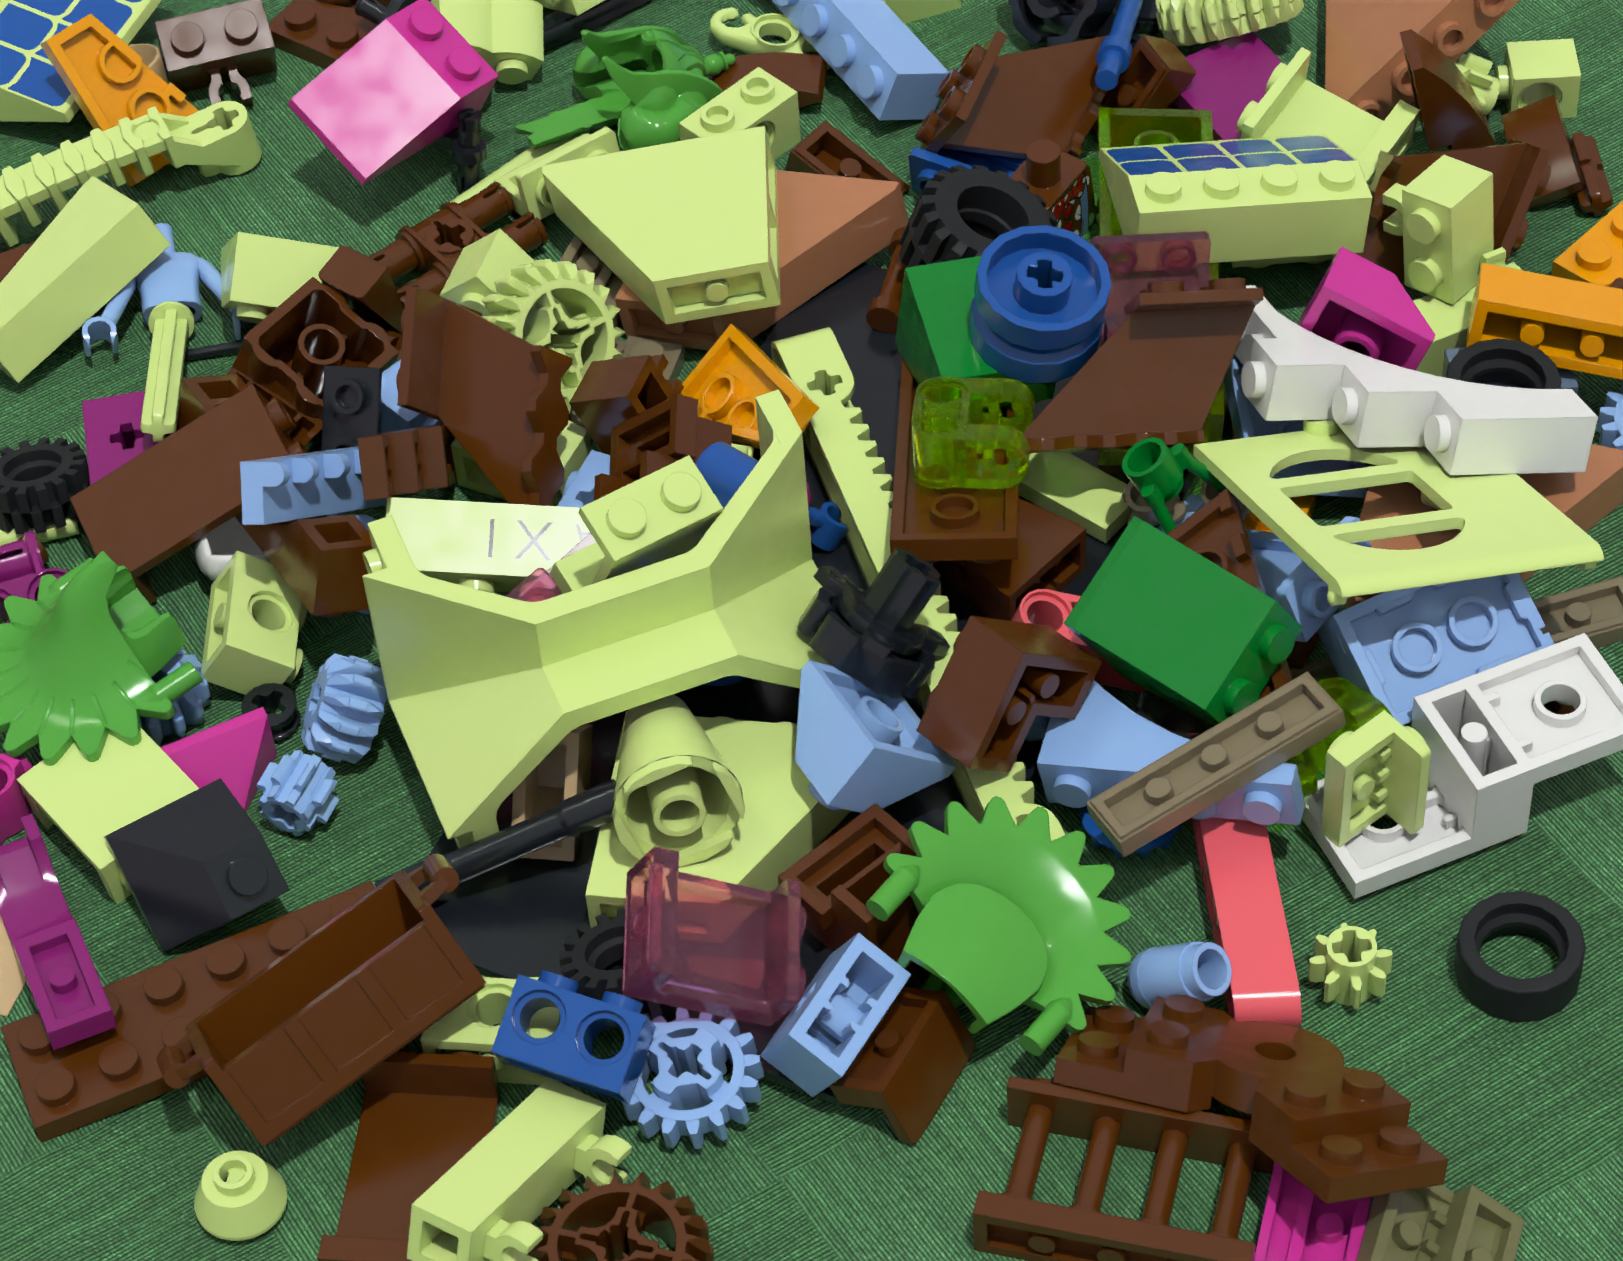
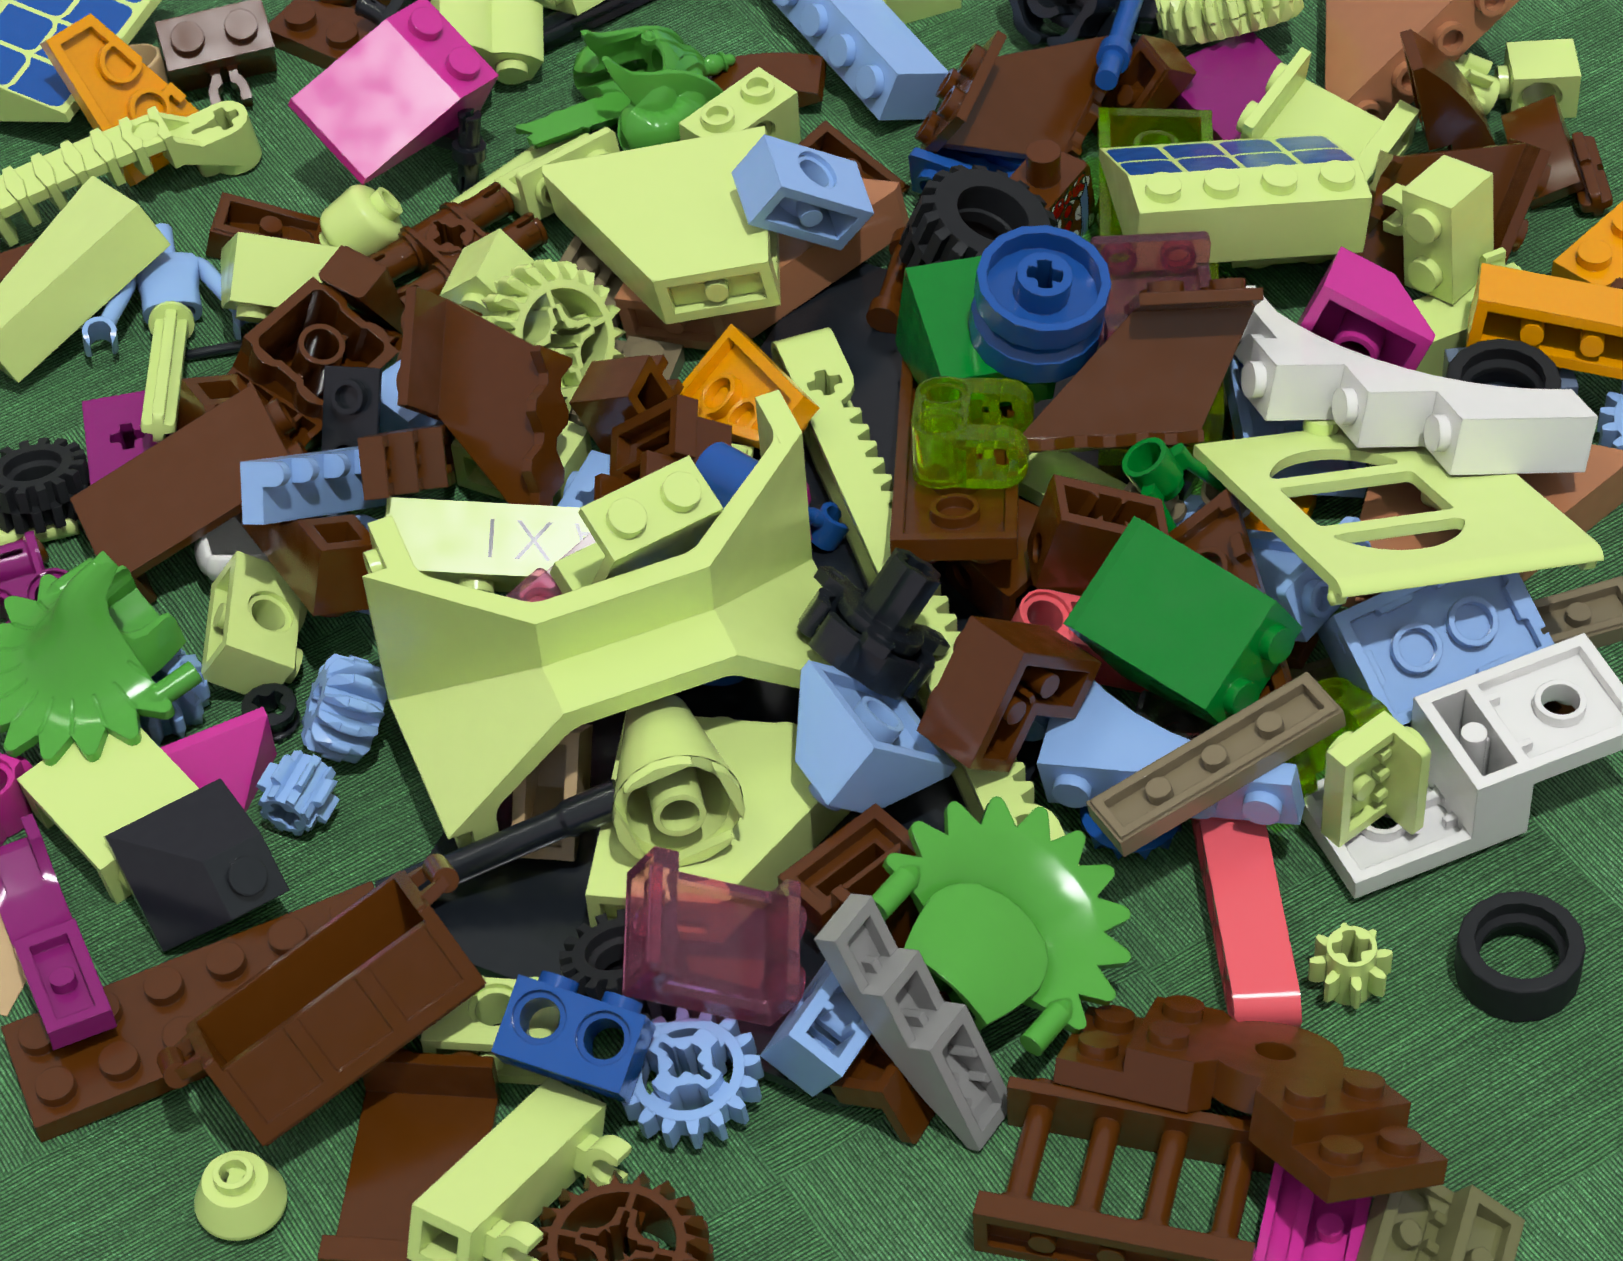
(254, 217): none -> reddish brown slope
(361, 220): none -> yellowish green head
(749, 37): yellowish green piece -> none
(802, 192): none -> light blue brick
(919, 1031): none -> light grey slope
(1080, 528): none -> reddish brown torso
(1179, 969): light blue piece -> none

